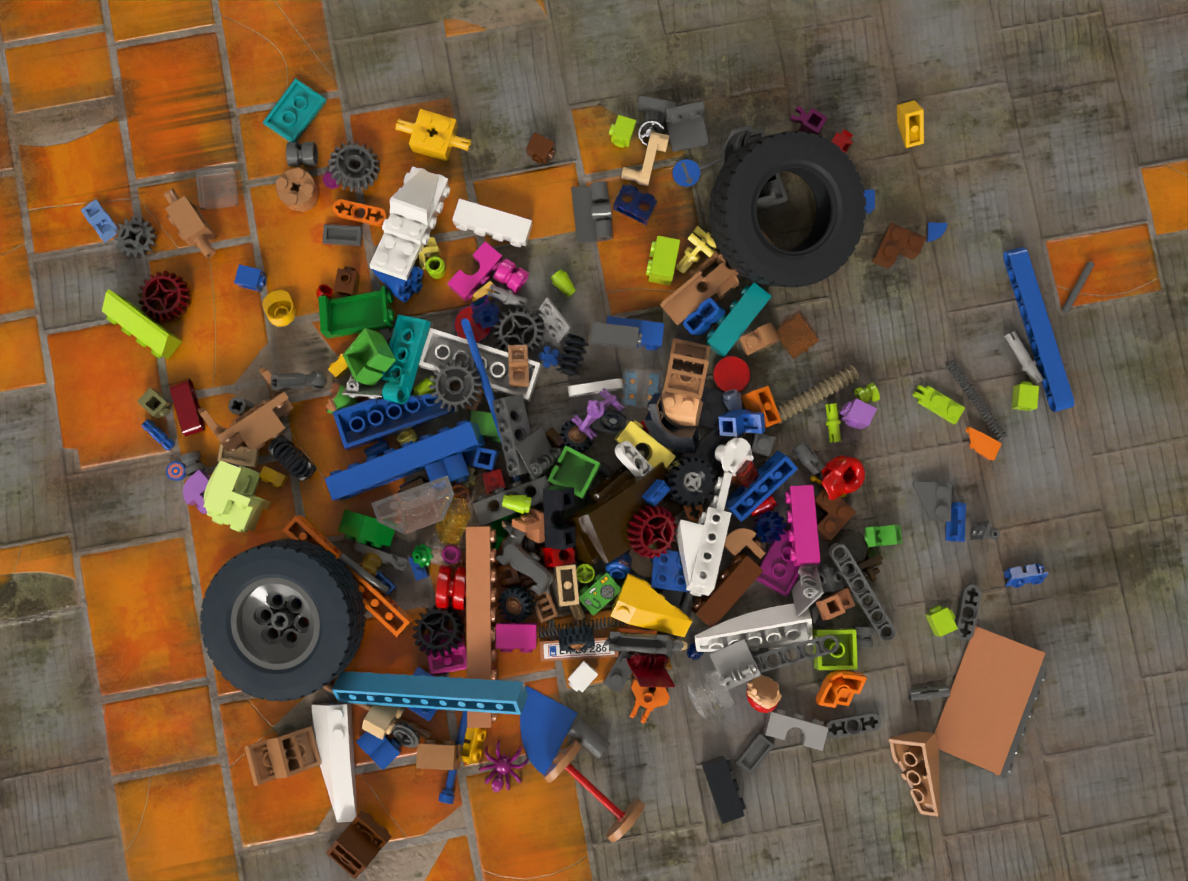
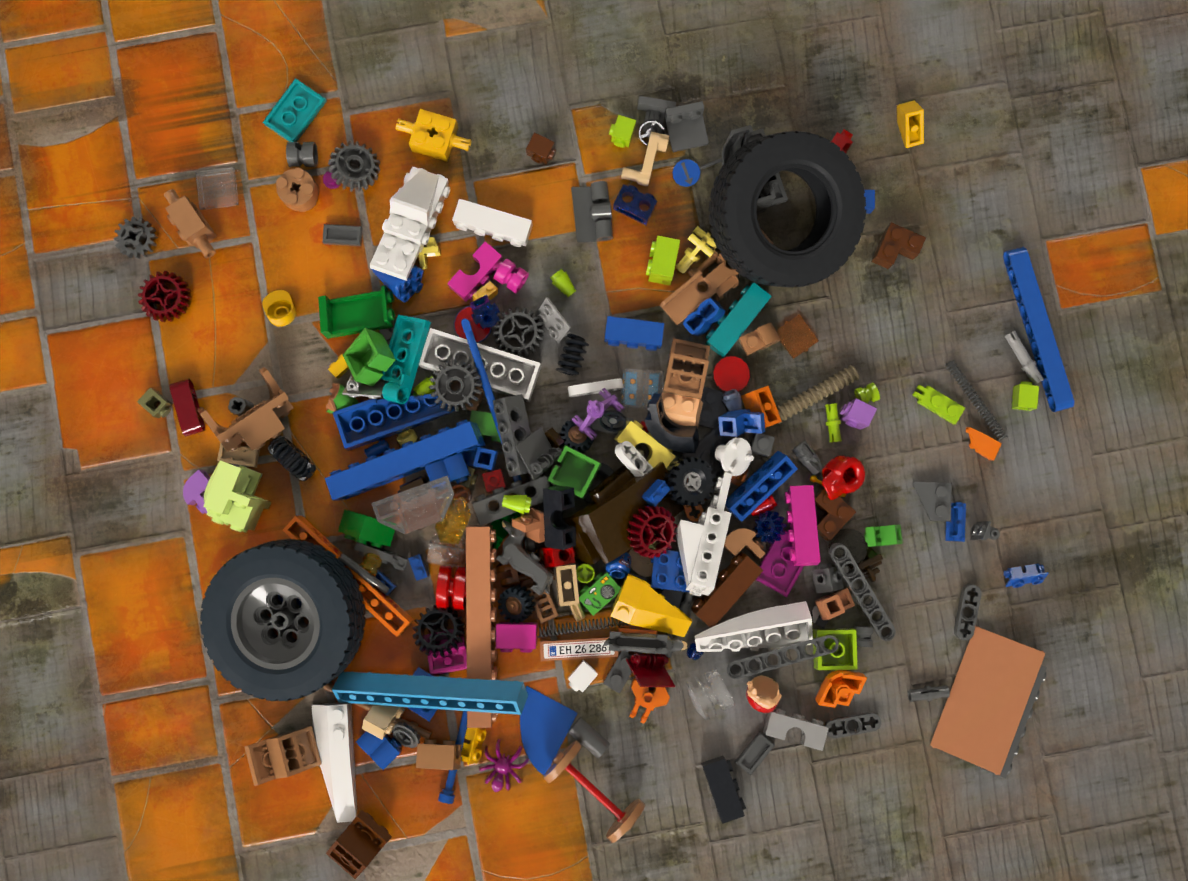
(100, 220): medium blue slope -> none
(136, 322): lime slope -> none
(158, 435): blue axle -> none
(176, 471): blue tile -> none
(192, 462): dark grey wheel -> none
(250, 278): blue brick -> none
(273, 476): yellow piece -> none
(298, 381): dark grey piece -> none
(323, 290): red hinge -> none
(345, 214): orange beam -> none
(346, 281): reddish brown brick -> none
(422, 555): green plant -> none
(433, 262): lime brick -> none
(451, 554): magenta plate -> none
(507, 296): light grey pin -> none
(518, 365): medium nougat slope -> none
(549, 357): blue plant -> none
(576, 639): black wheel -> none
(615, 336): dark grey brick -> none
(735, 664): light grey hinge -> none
(747, 473): clear red tile -> none
(807, 589): light grey hinge -> none
(809, 122): magenta brick -> none
(919, 761): medium nougat wedge -> none
(934, 230): blue tile -> none
(941, 620): lime brick -> none
(1077, 287): dark grey bar -> none

